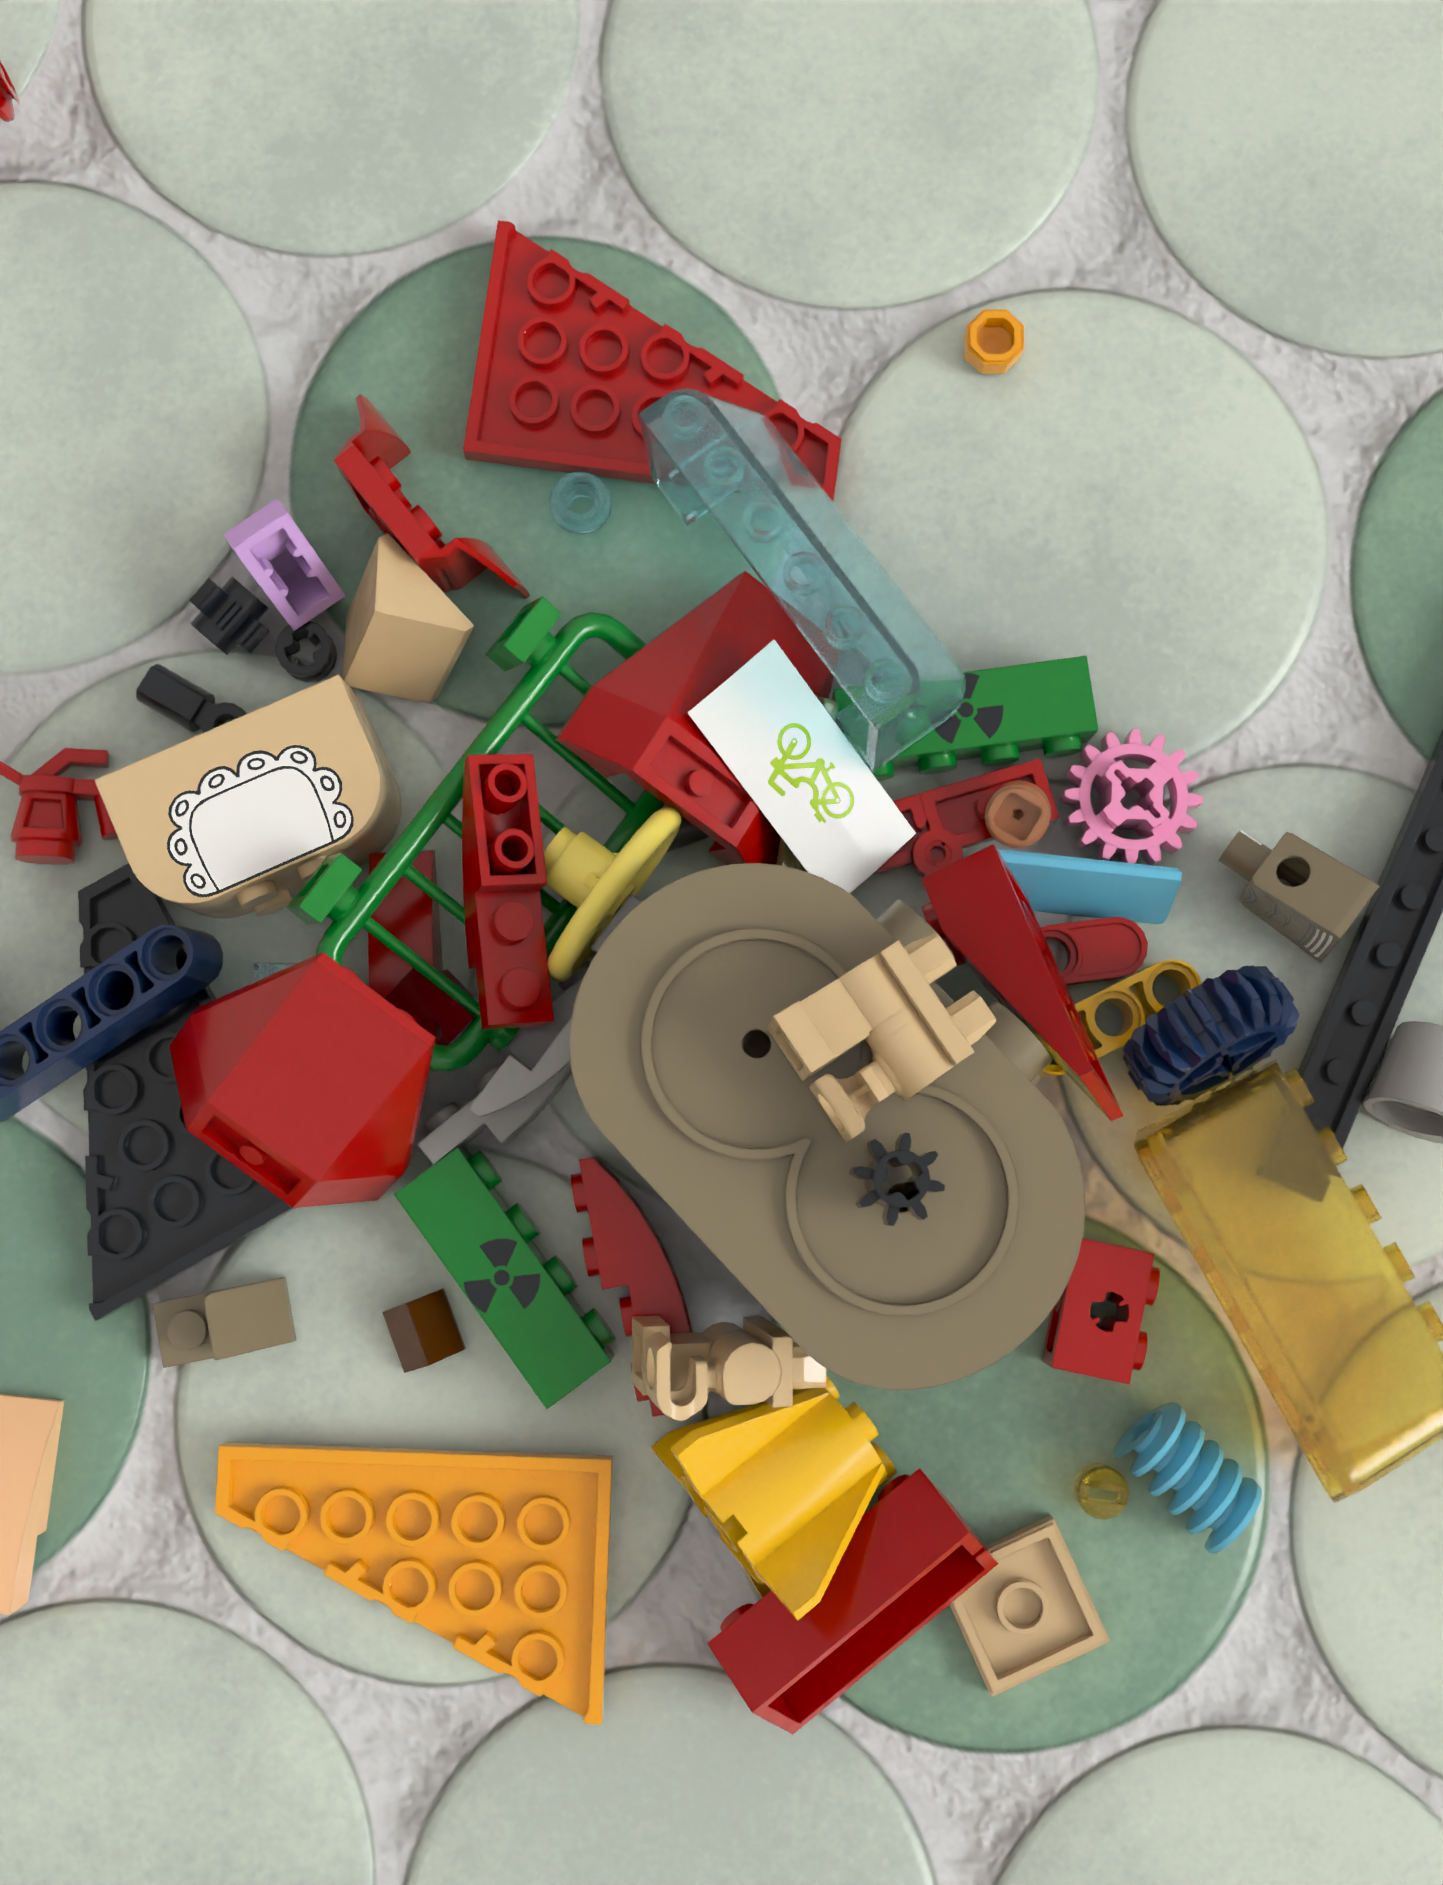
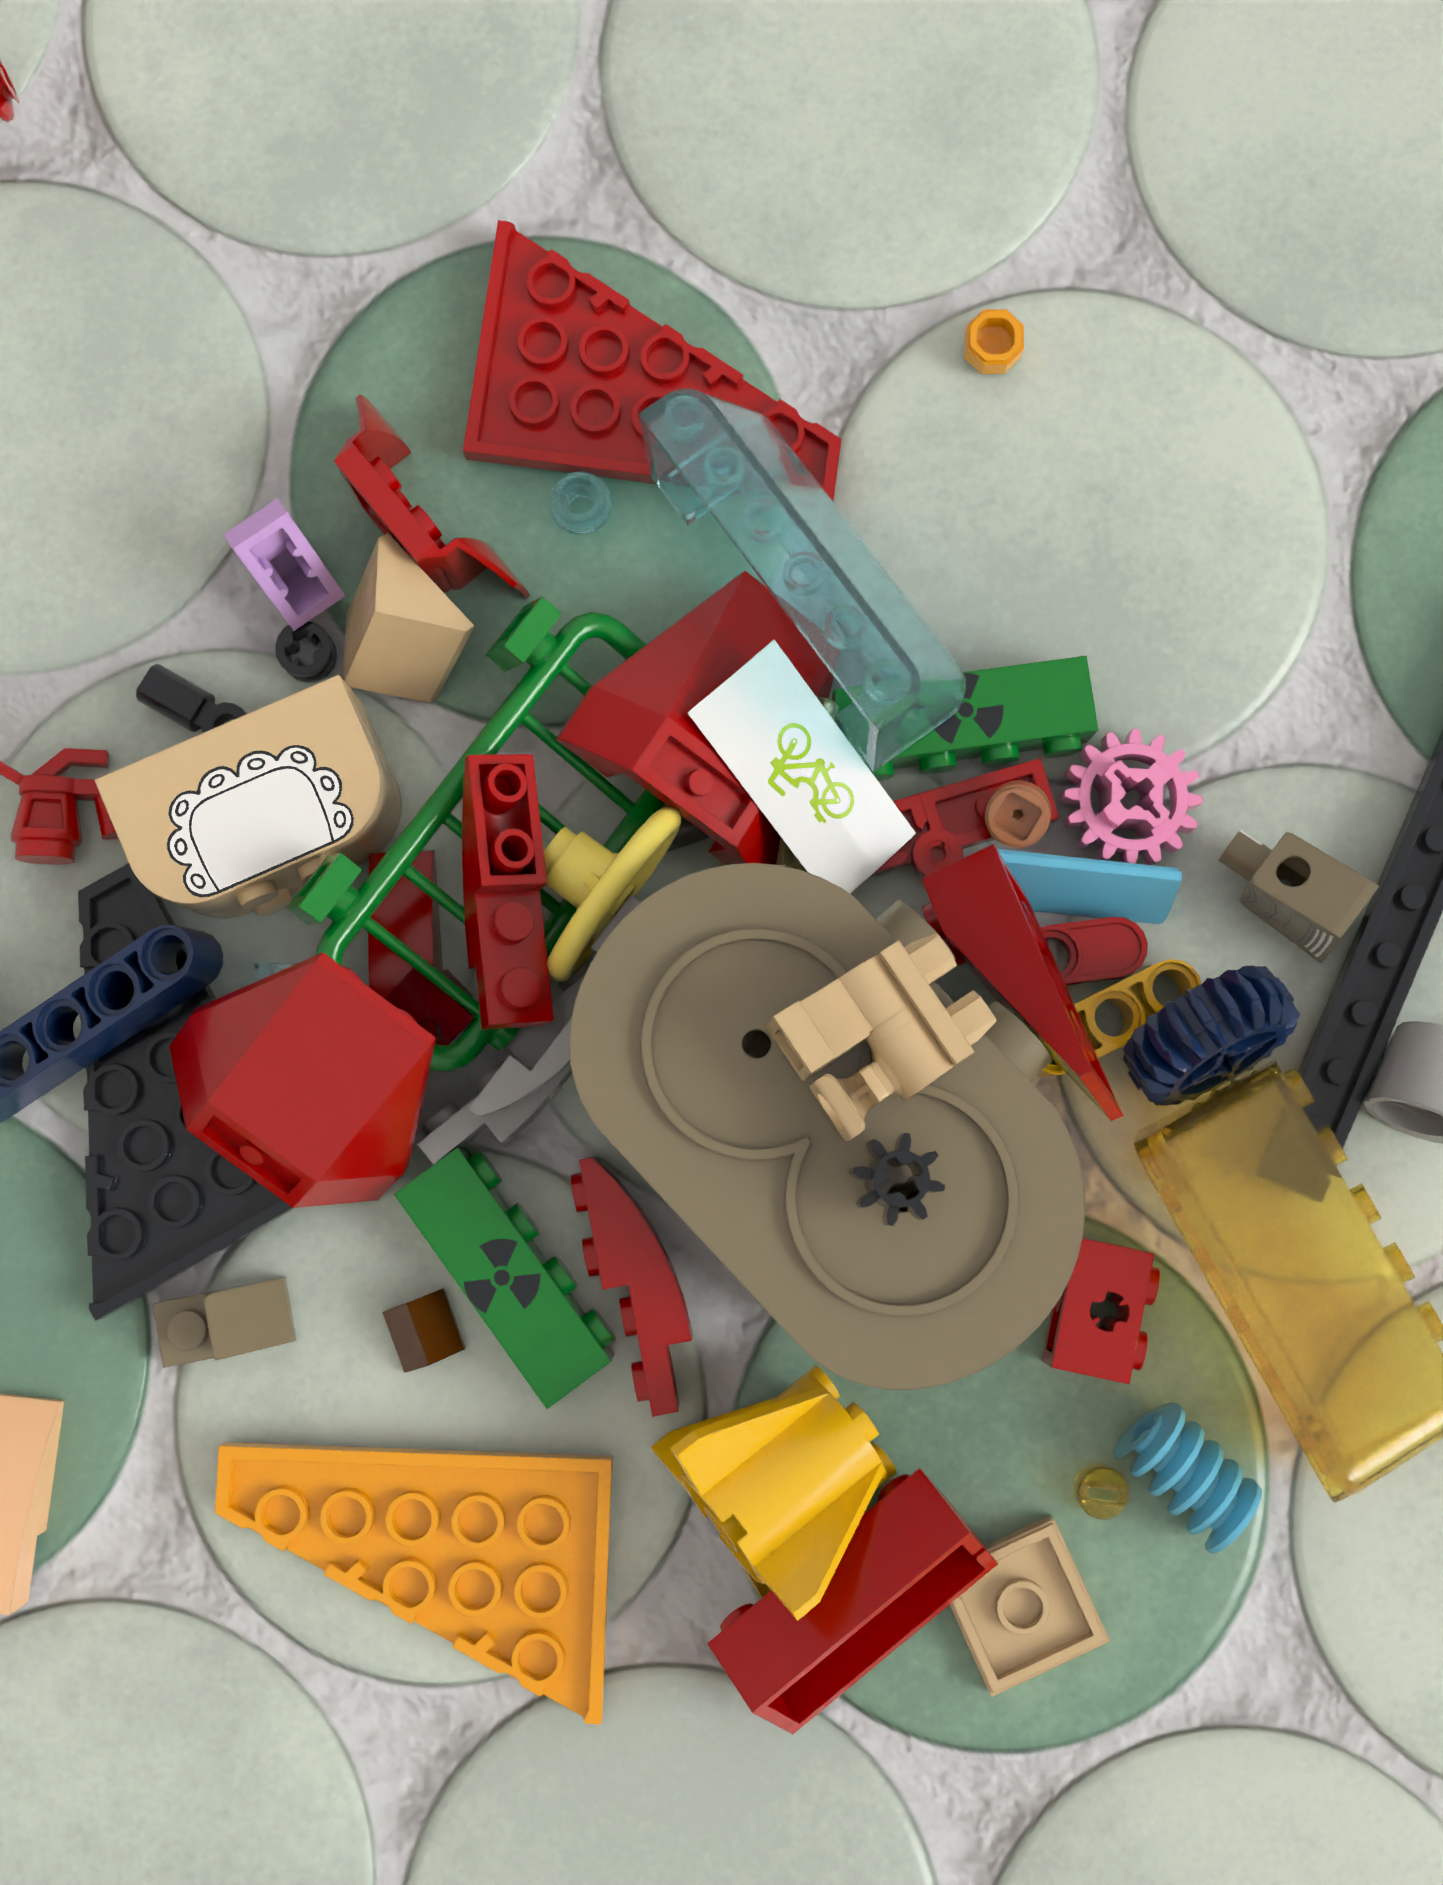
(229, 615): black gear -> none
(723, 1359): tan hips -> none

